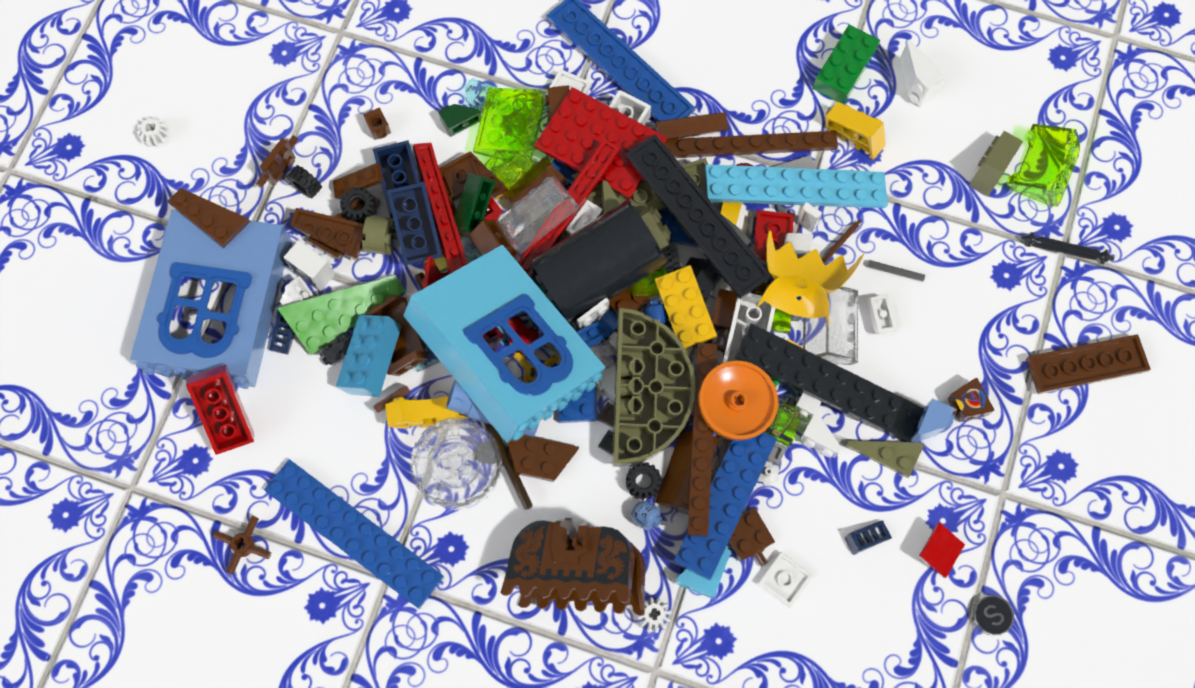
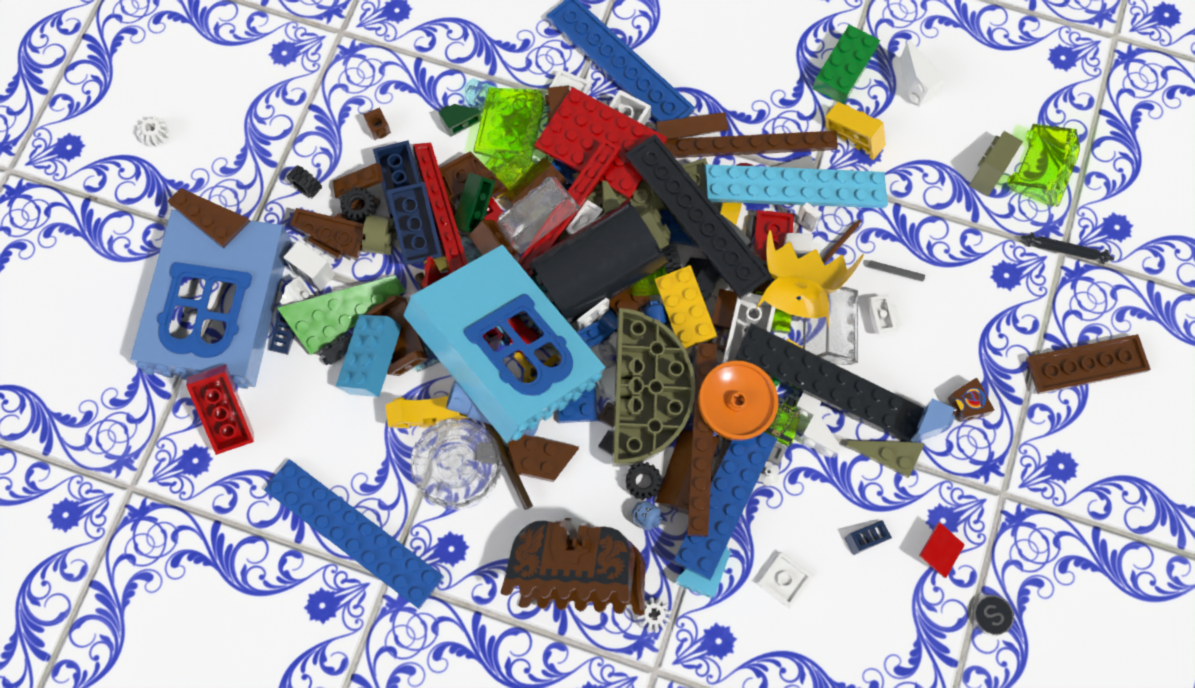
(239, 552): reddish brown bar -> none
(277, 162): reddish brown plate -> none
(399, 393): reddish brown tile -> none
(751, 537): reddish brown plate -> none

